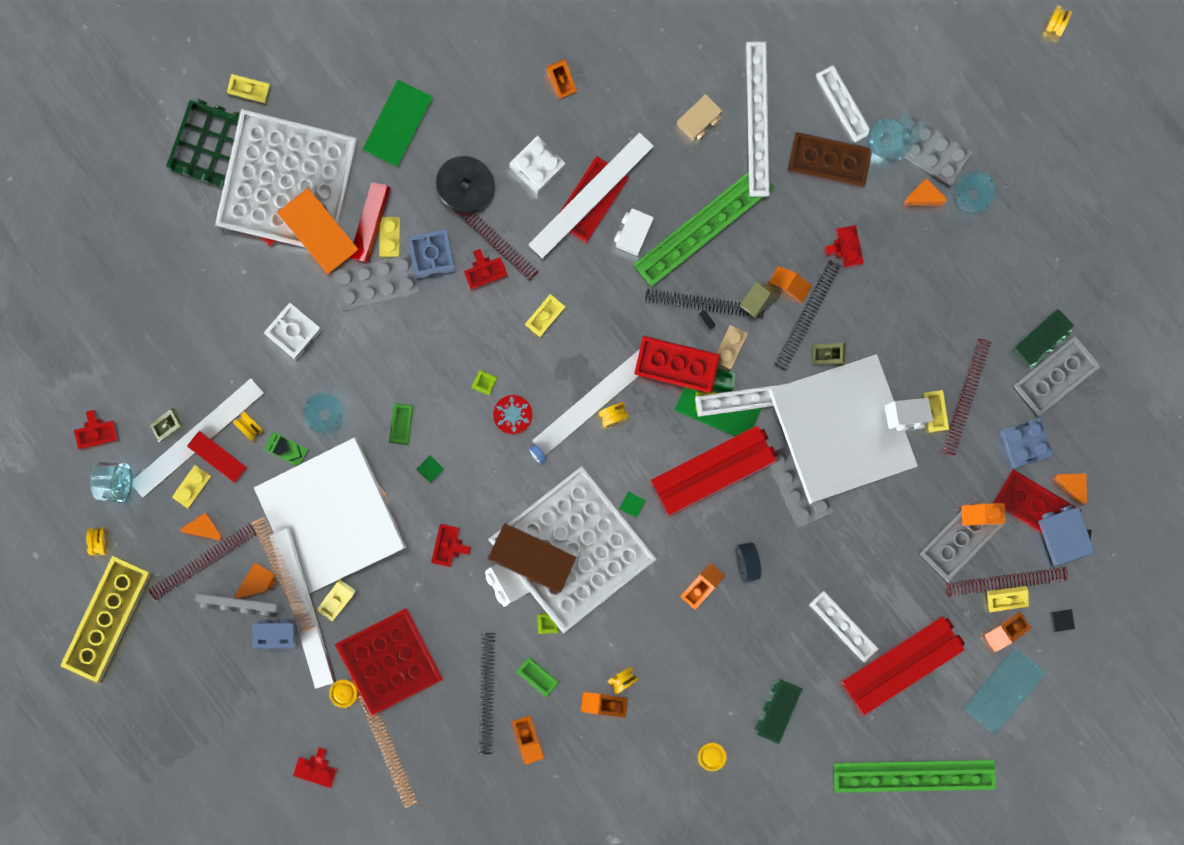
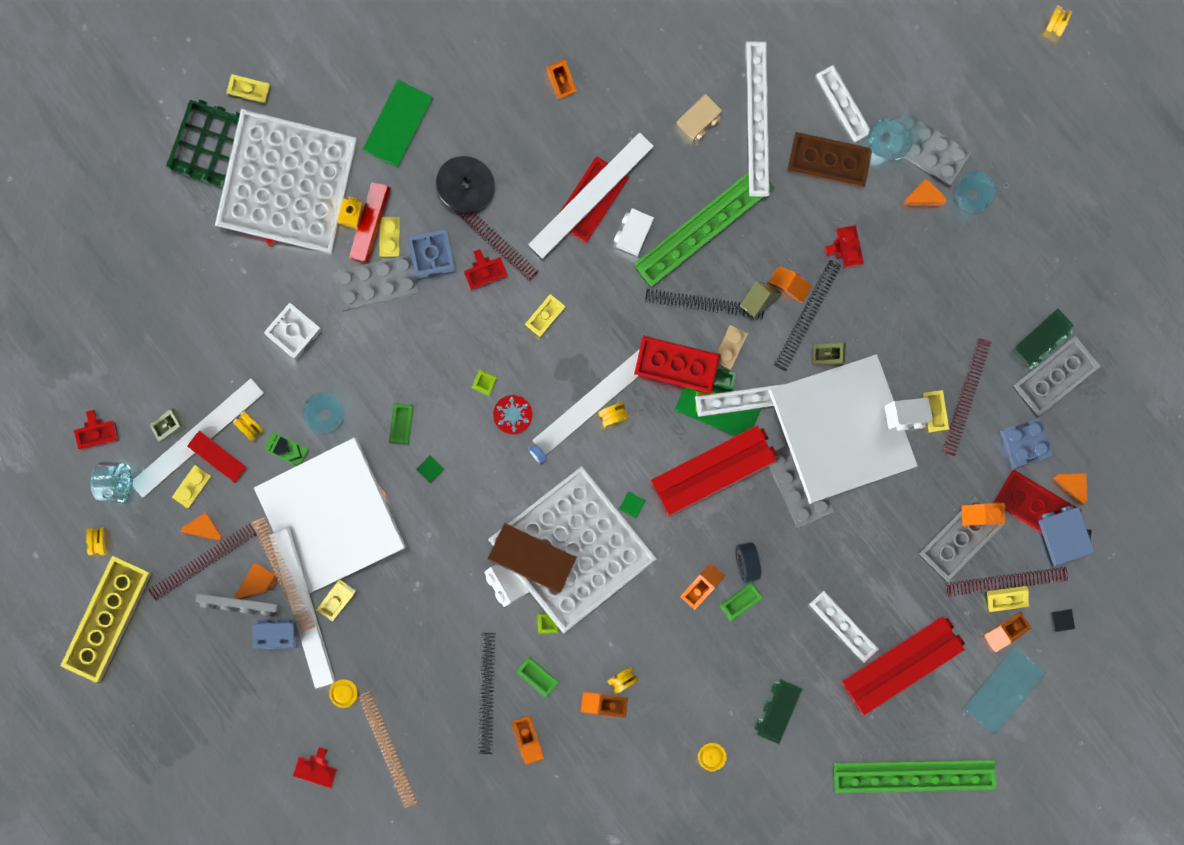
(317, 230): orange tile -> none
(350, 212): none -> yellow brick
(388, 662): red plate -> none
(448, 546): red hinge -> none
(537, 165): white piece -> none
(706, 320): black tile -> none
(741, 601): none -> bright green tile

